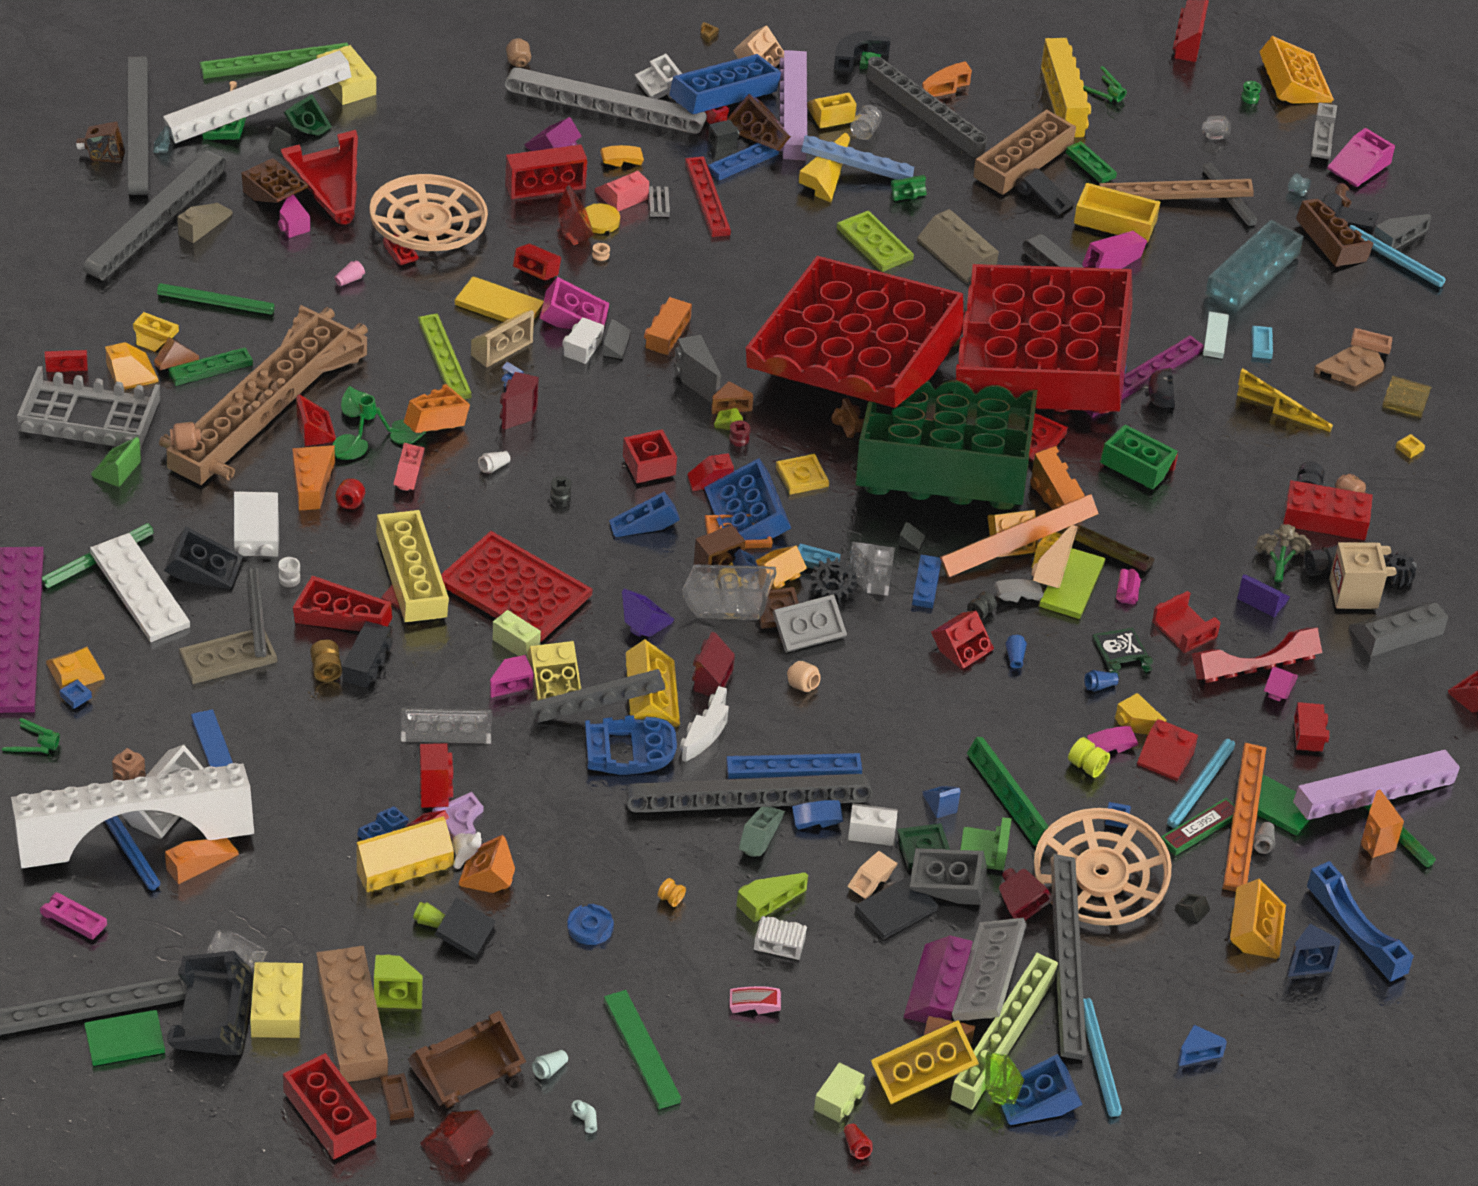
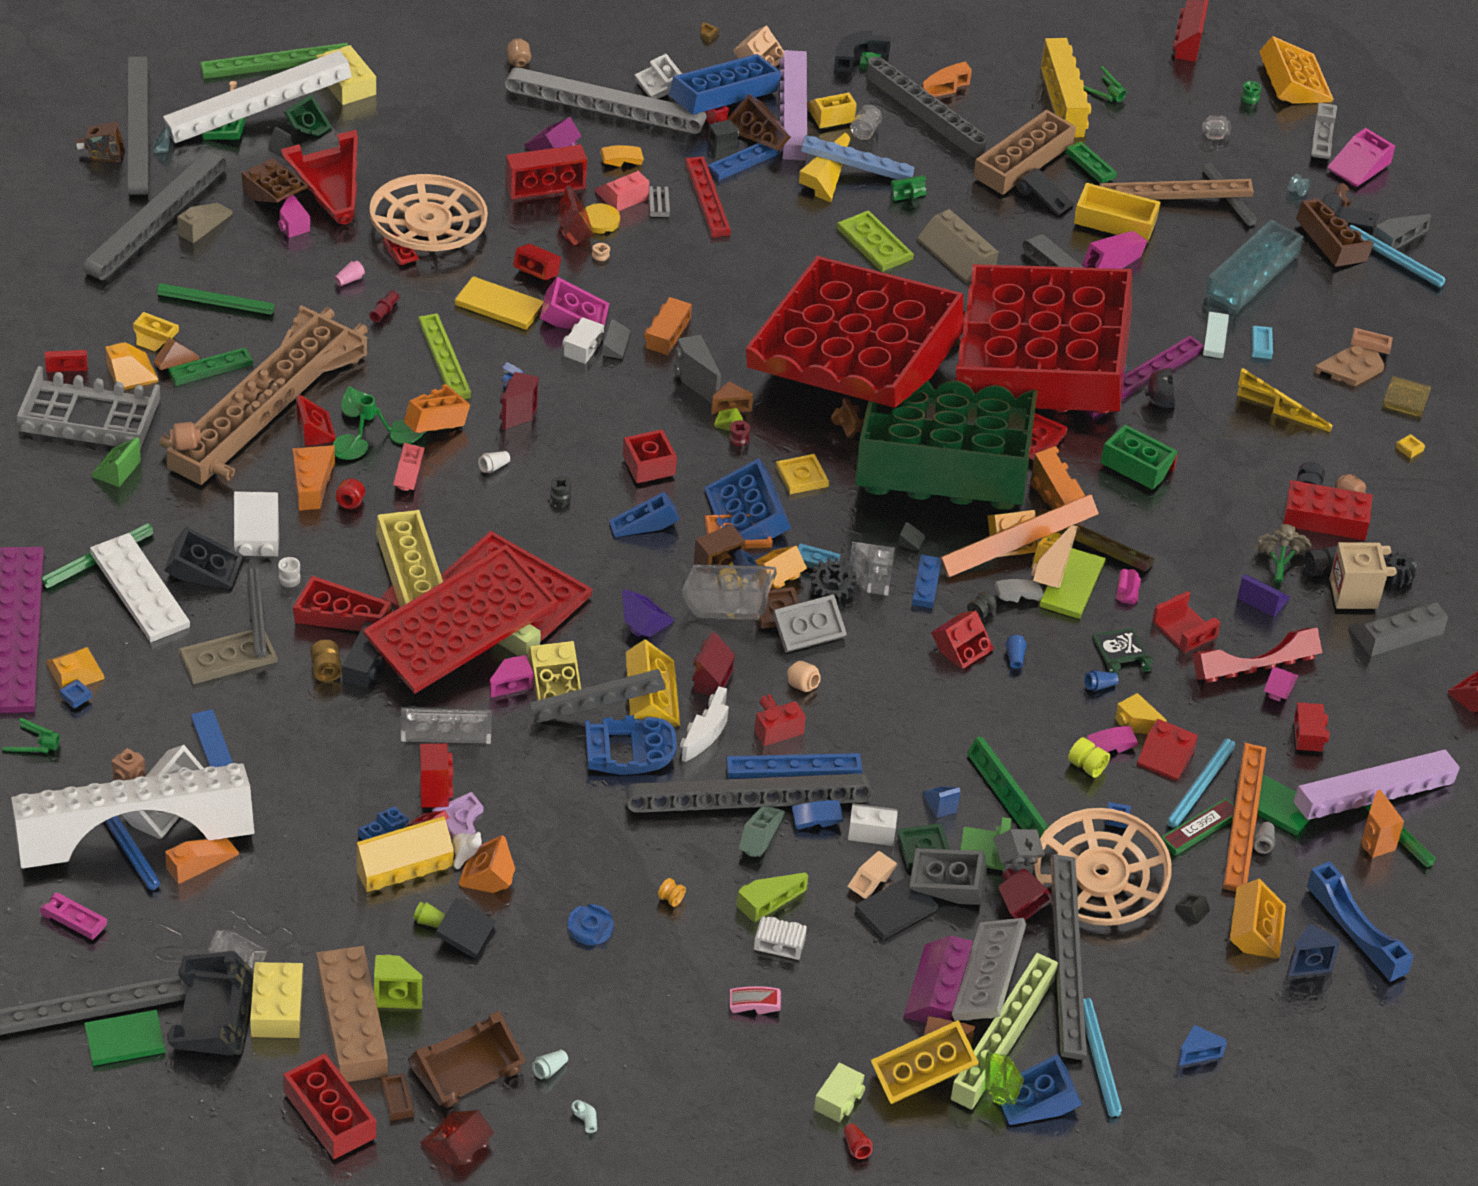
(384, 306): none -> dark red pin
(460, 618): none -> red plate
(503, 339): tan slope -> none
(642, 1049): green tile -> none
(709, 471): red slope -> none
(778, 722): none -> red brick
(1019, 847): none -> dark grey brick

